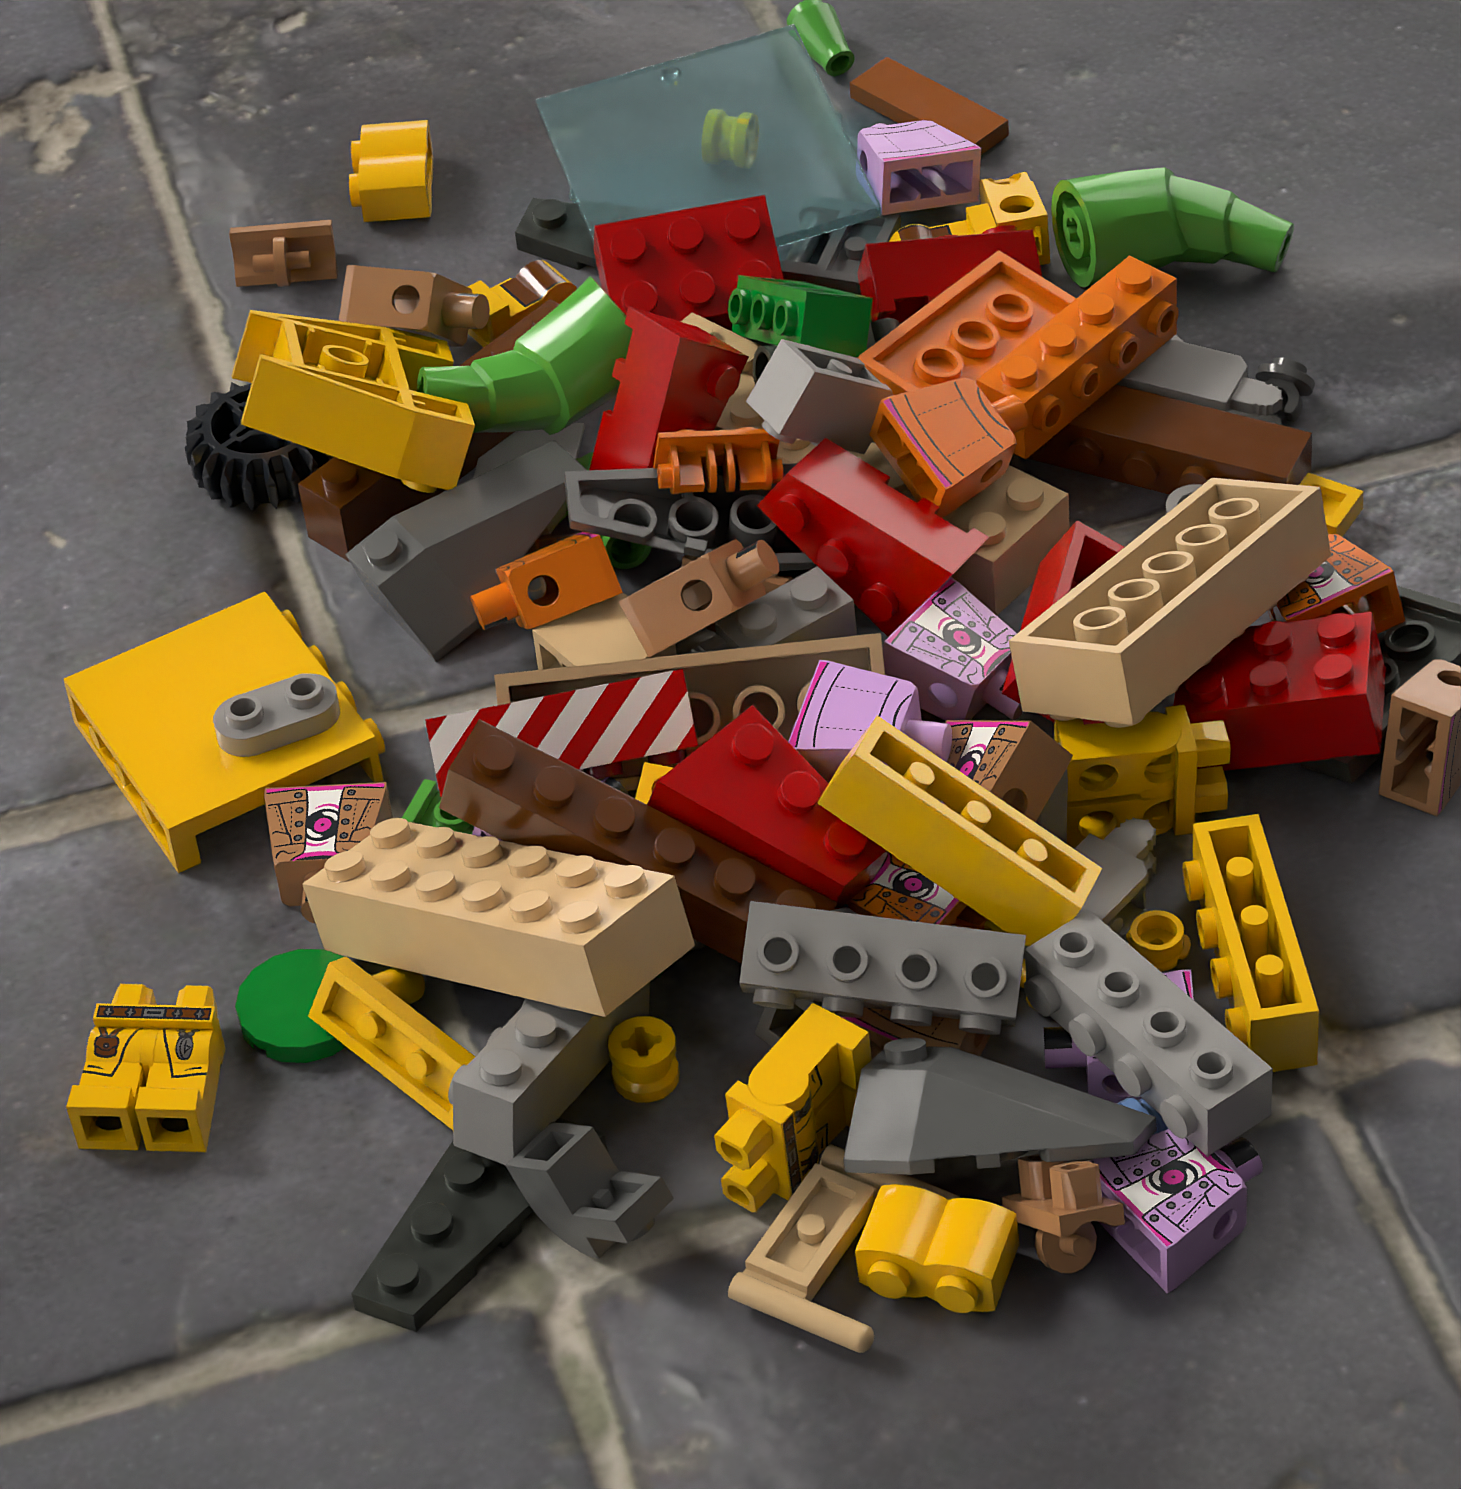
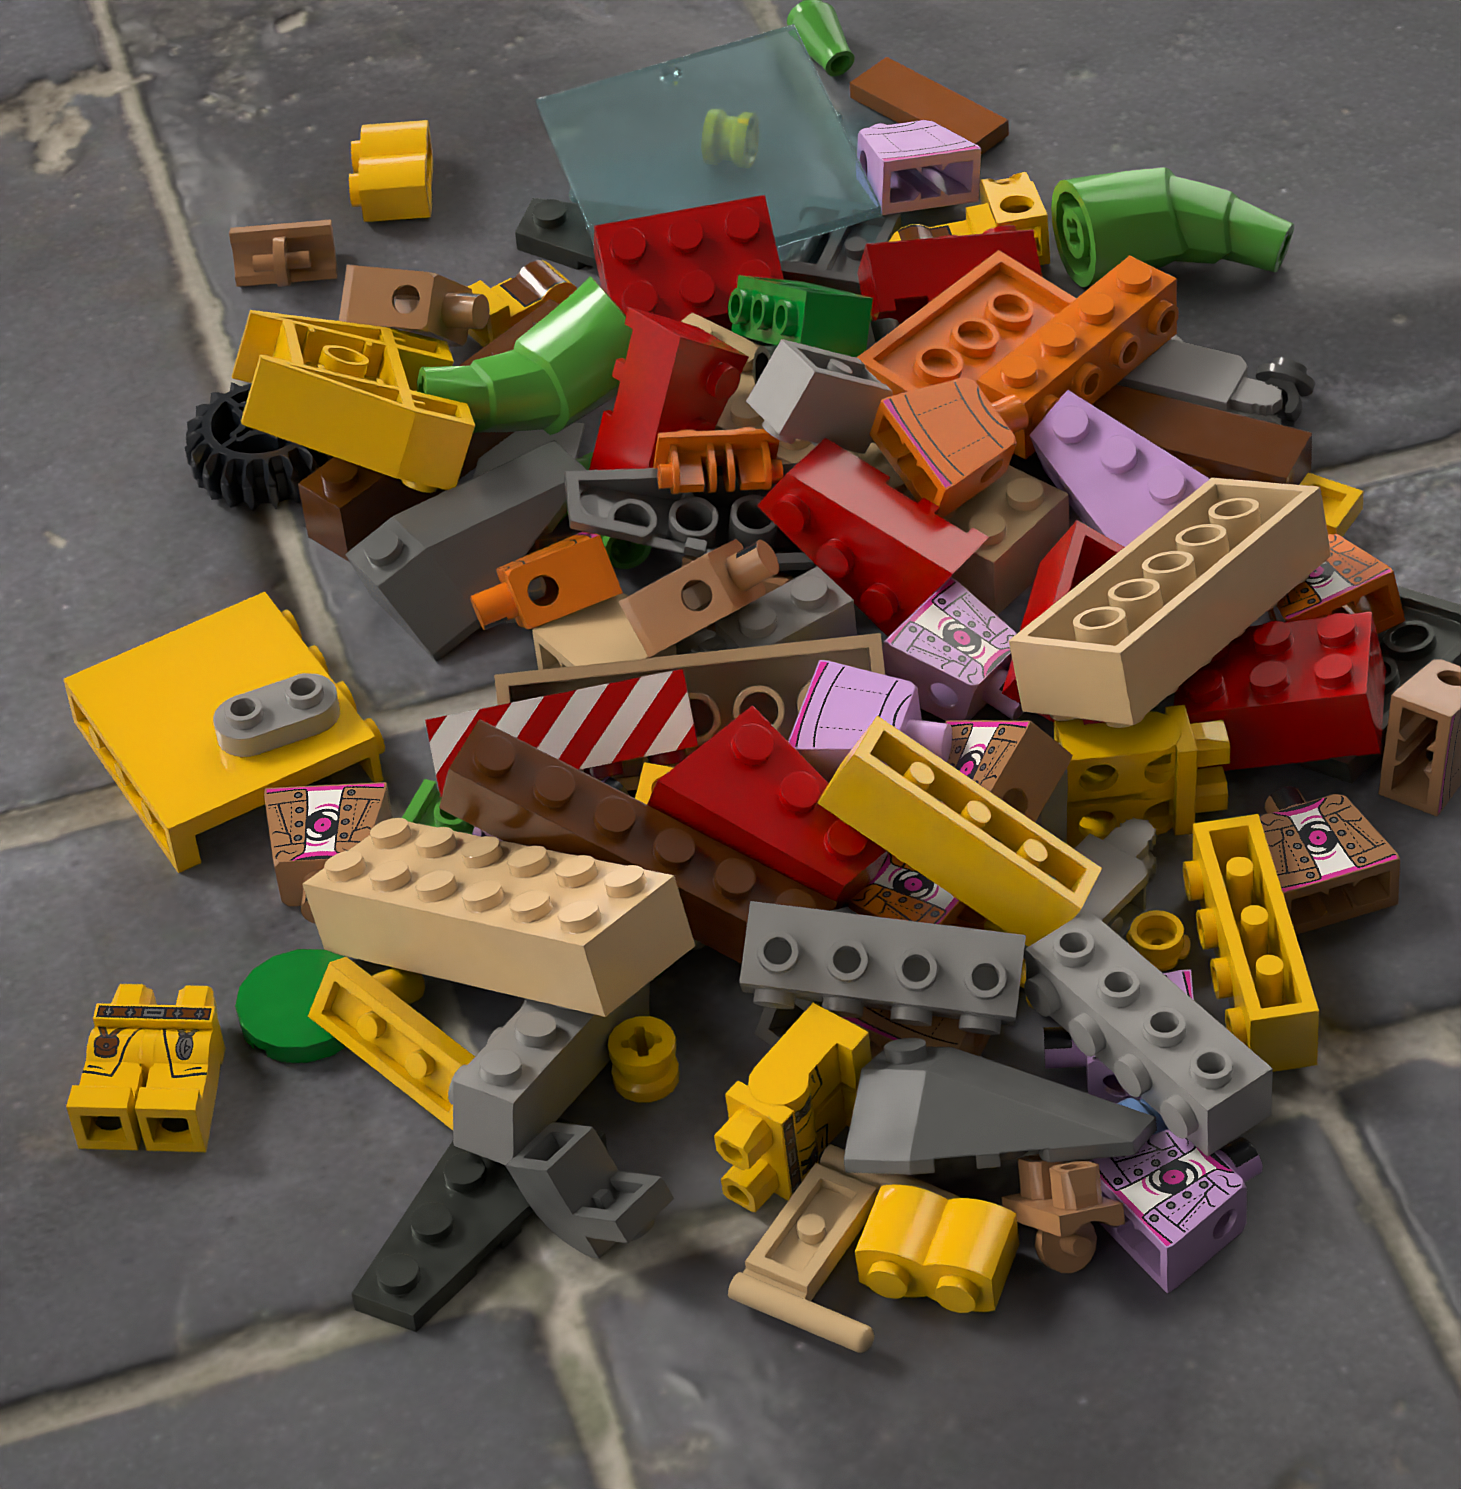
(1109, 471): none -> lavender wedge
(1328, 859): none -> medium nougat torso

